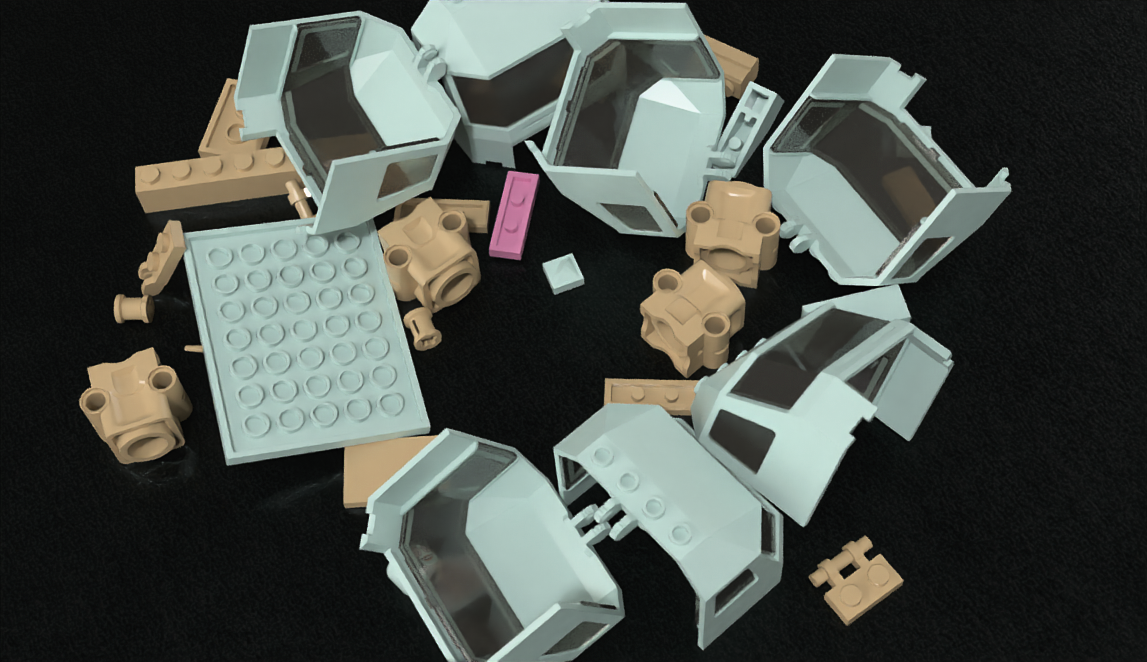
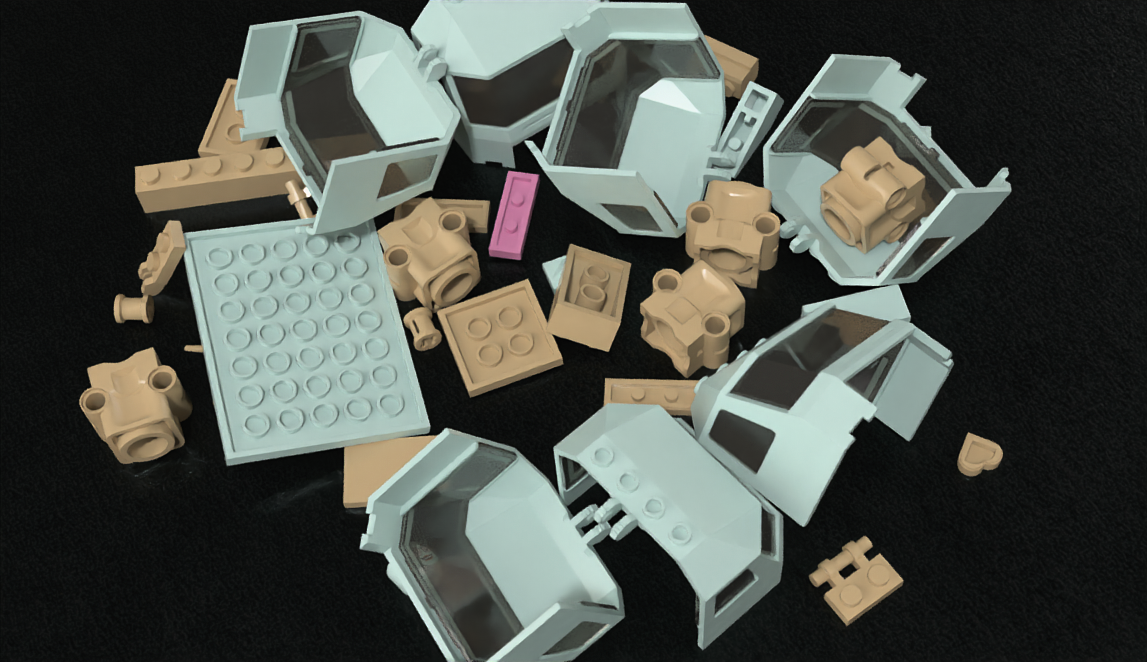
(499, 338): none -> tan plate
(589, 298): none -> tan slope
(872, 196): none -> tan piece
(978, 455): none -> tan tile

